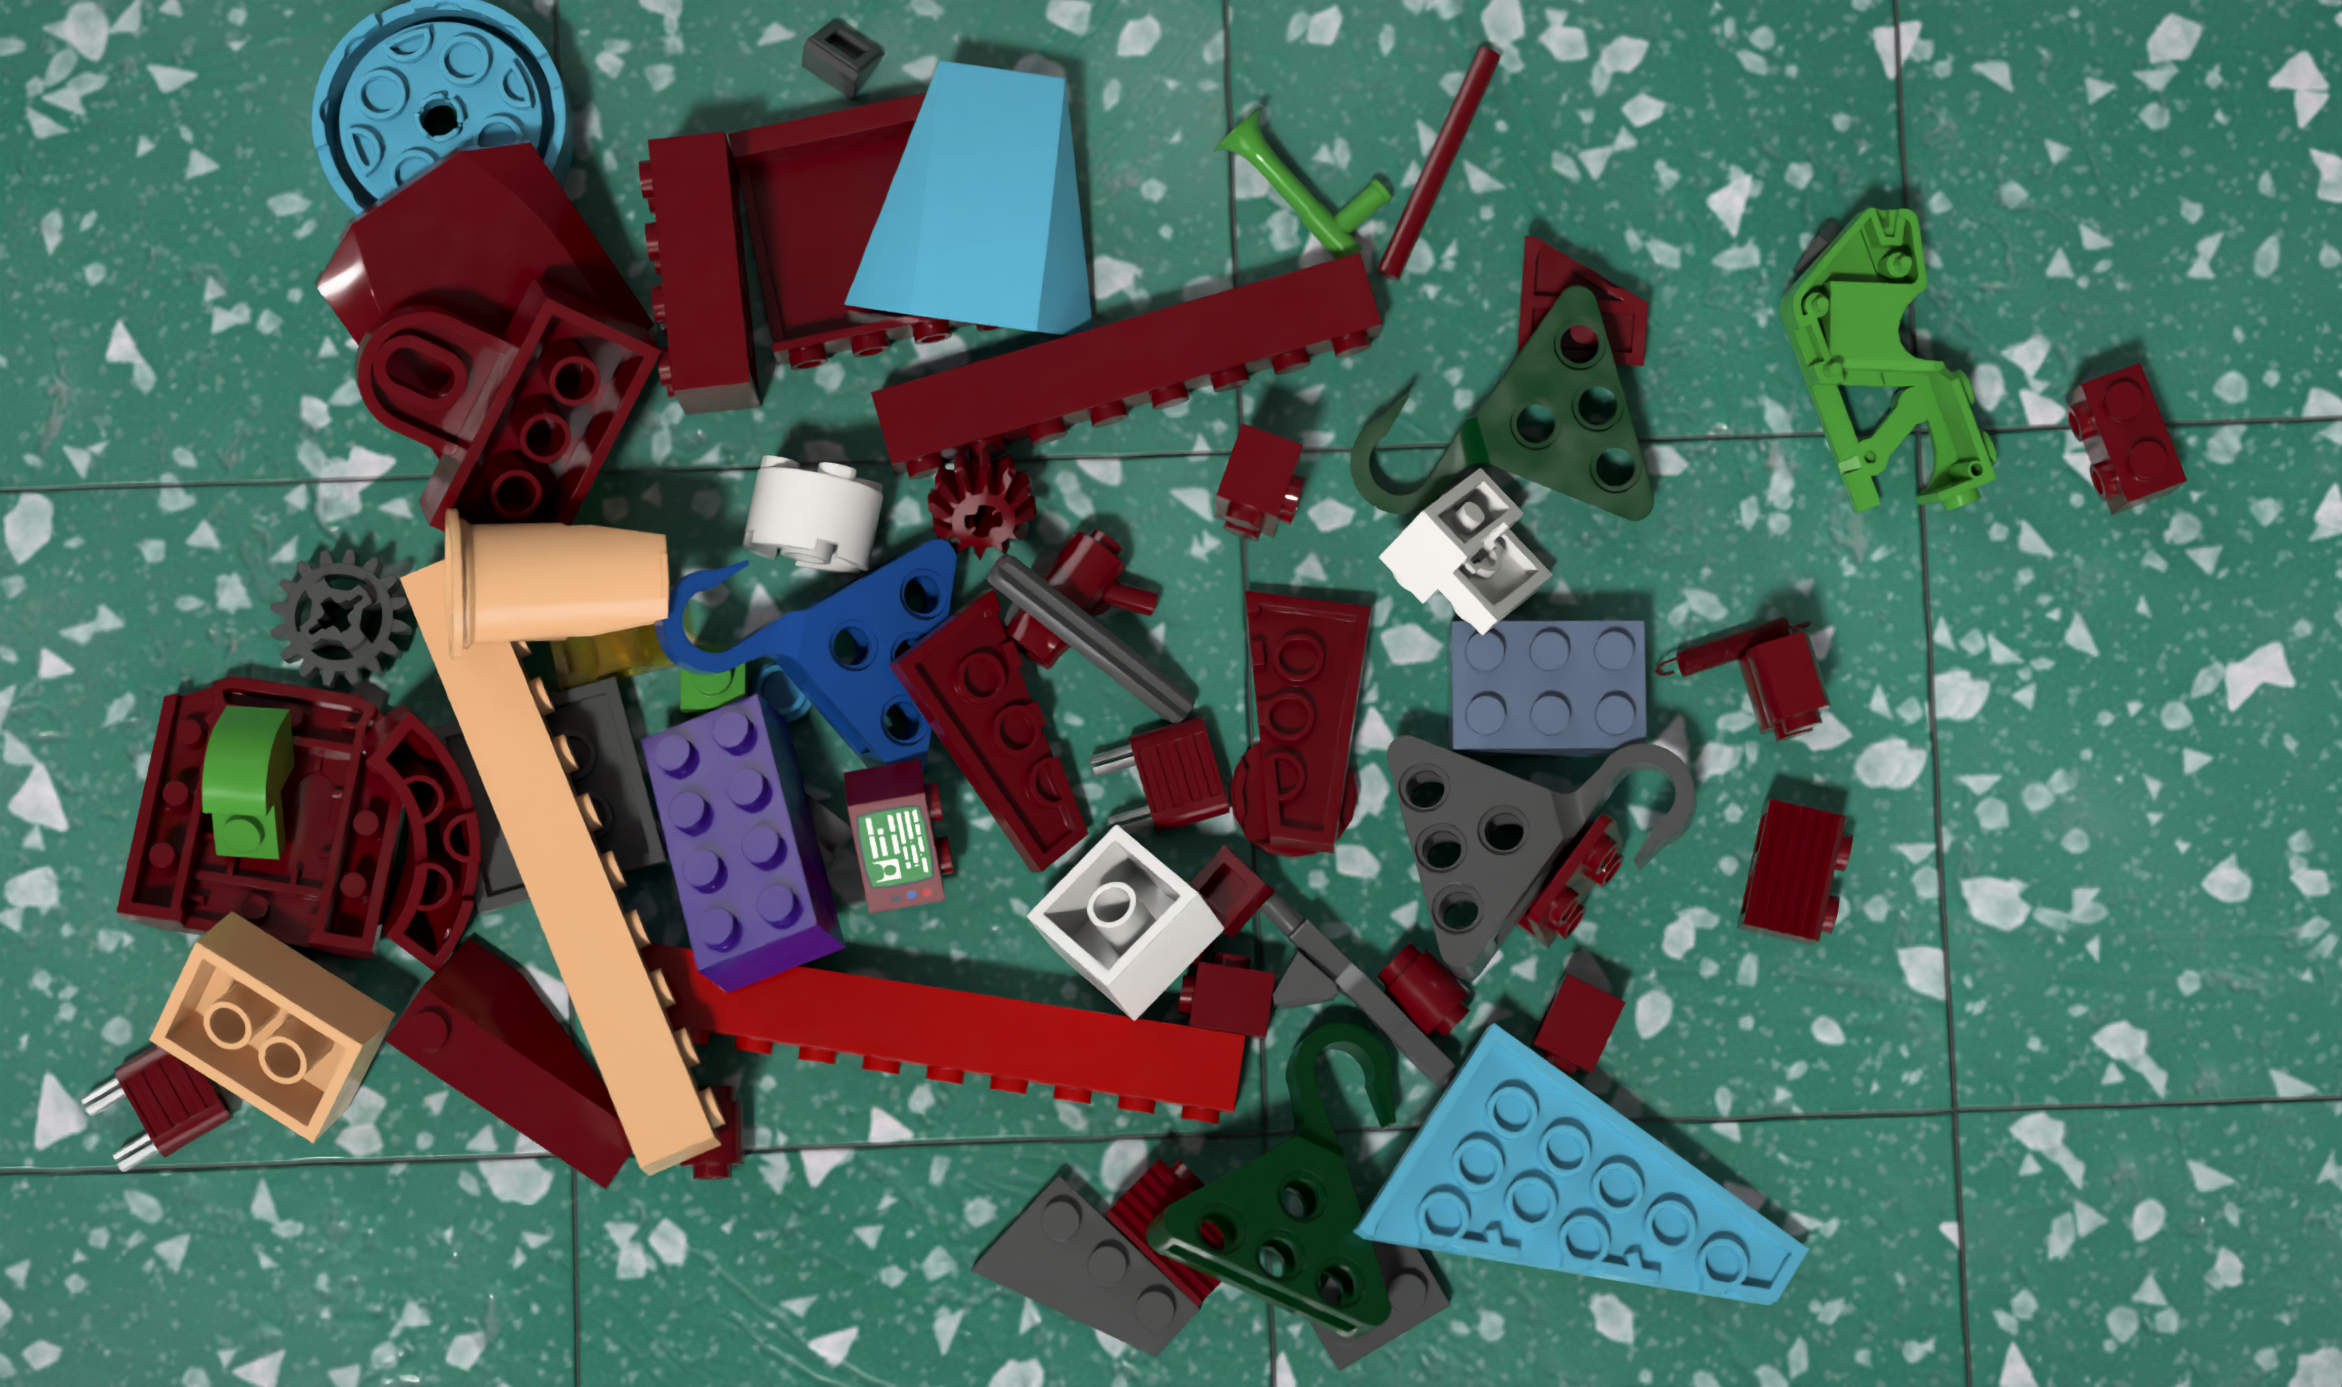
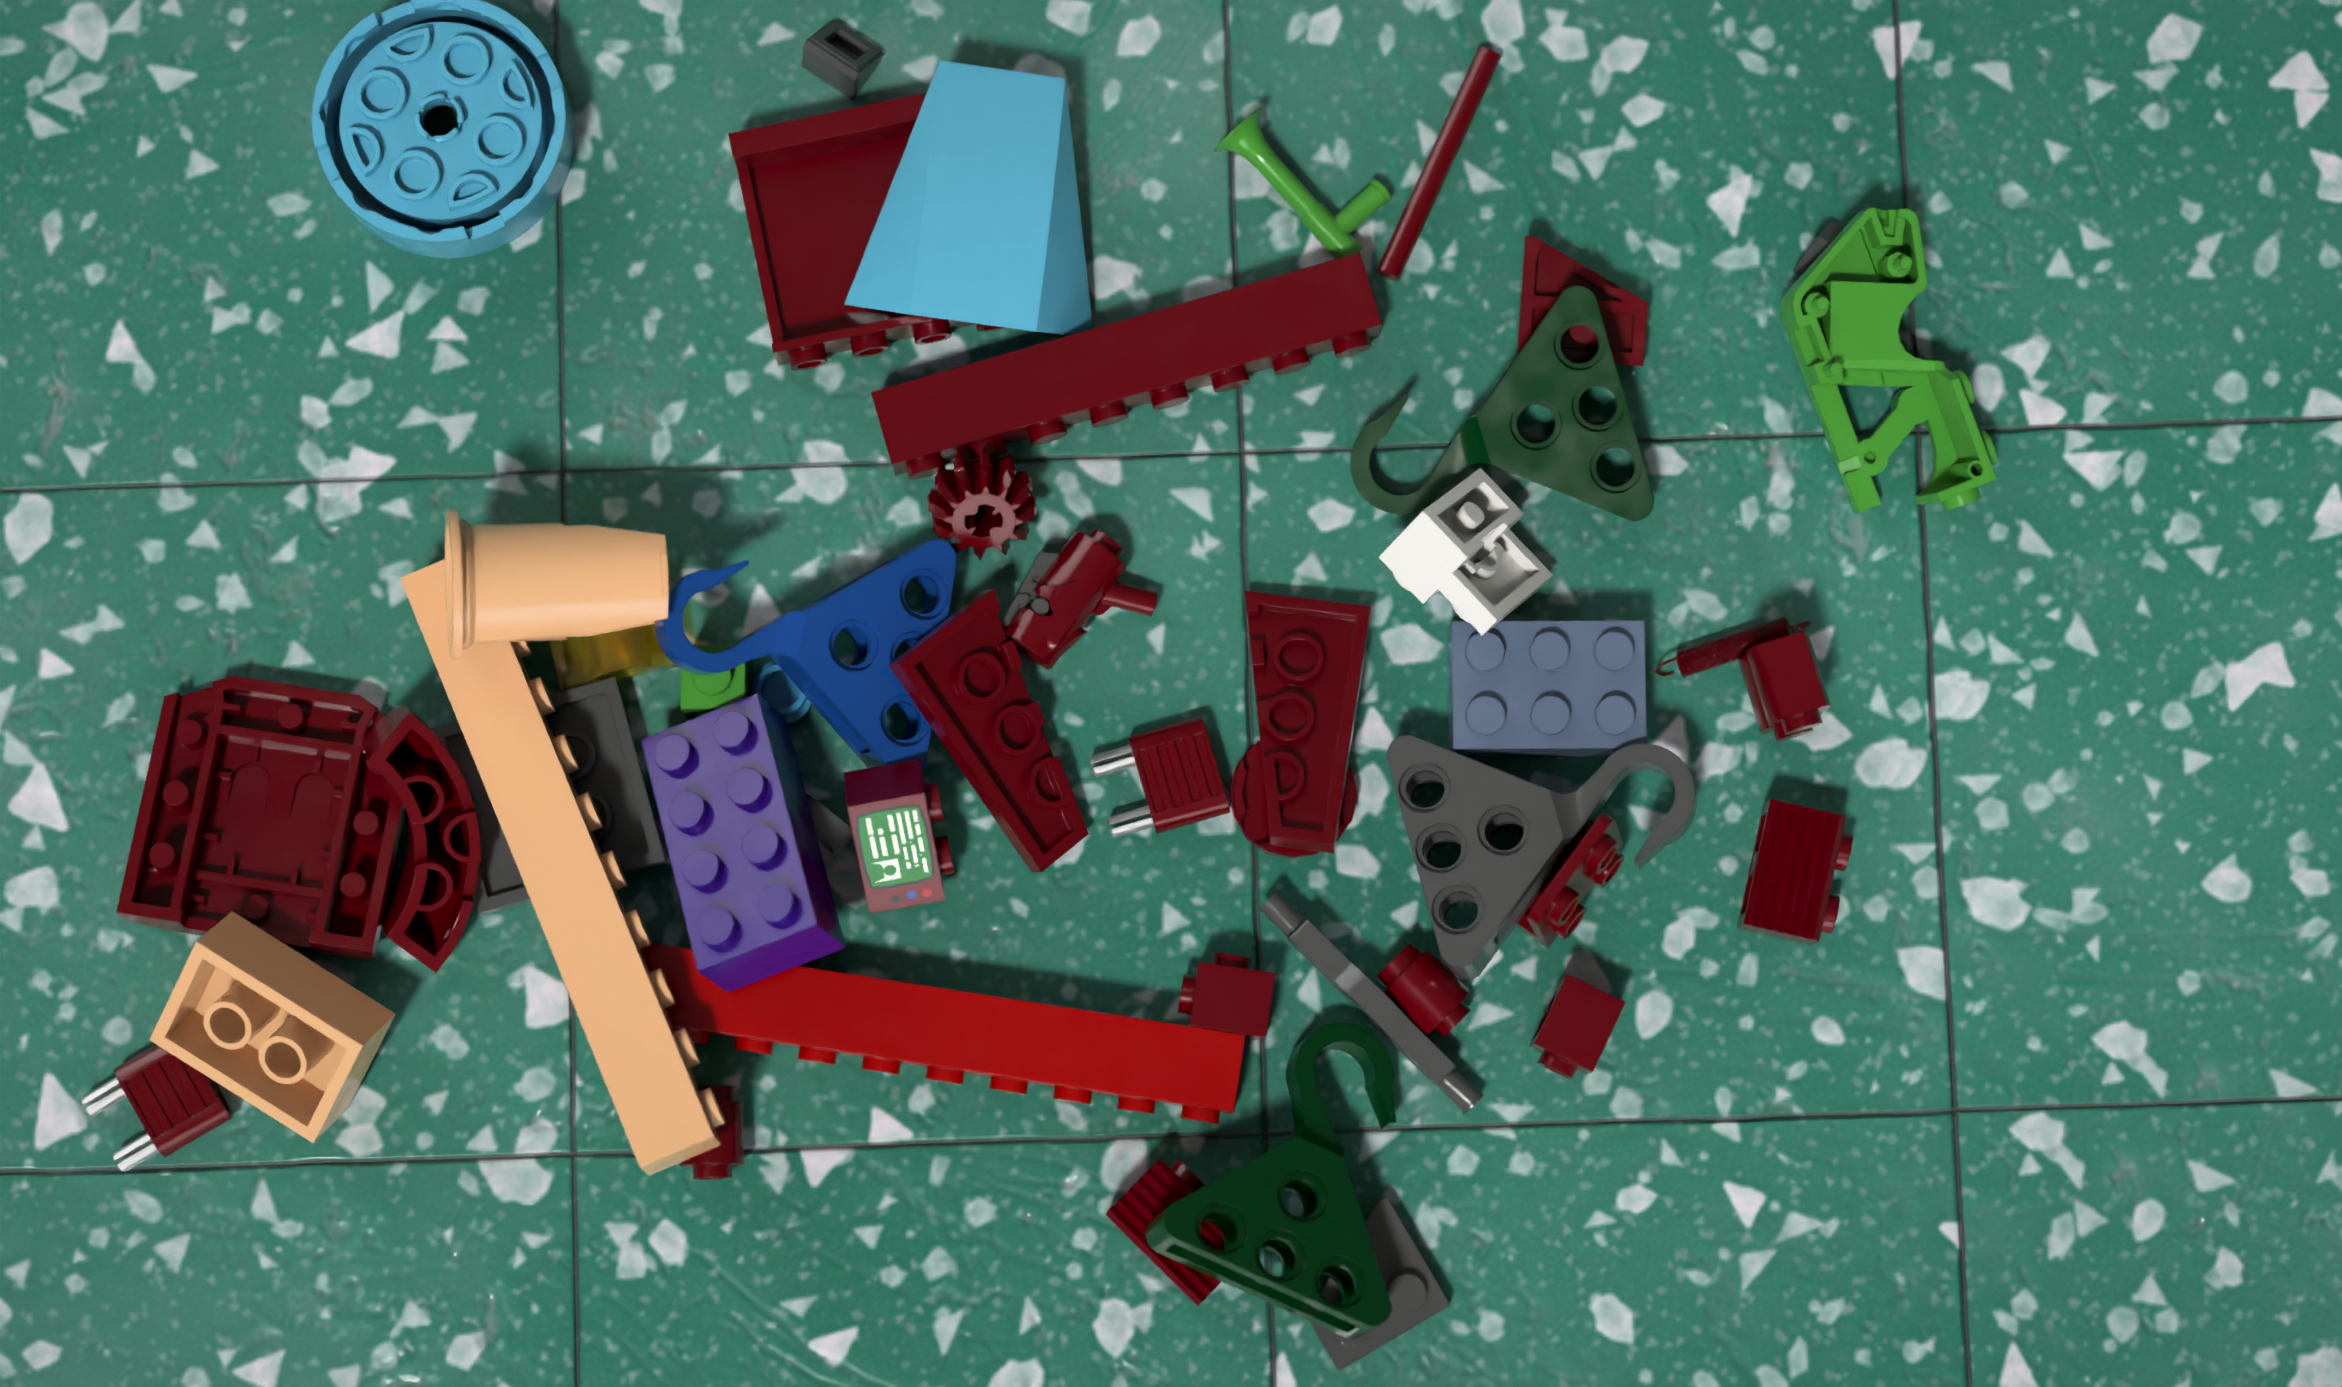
(243, 780): bright green brick -> none
(320, 634): dark grey gear -> none
(468, 242): dark red wedge -> none
(503, 1049): dark red wedge -> none
(521, 410): dark red brick -> none
(703, 273): dark red brick -> none
(814, 517): white brick -> none
(1087, 1270): dark grey wing -> none
(1090, 638): dark grey axle -> none
(1125, 922): white brick -> none
(1230, 891): dark red plate -> none
(1259, 484): dark red brick -> none
(1303, 986): dark grey slope -> none
(1558, 1180): medium azure wing -> none
(2124, 439): dark red brick -> none

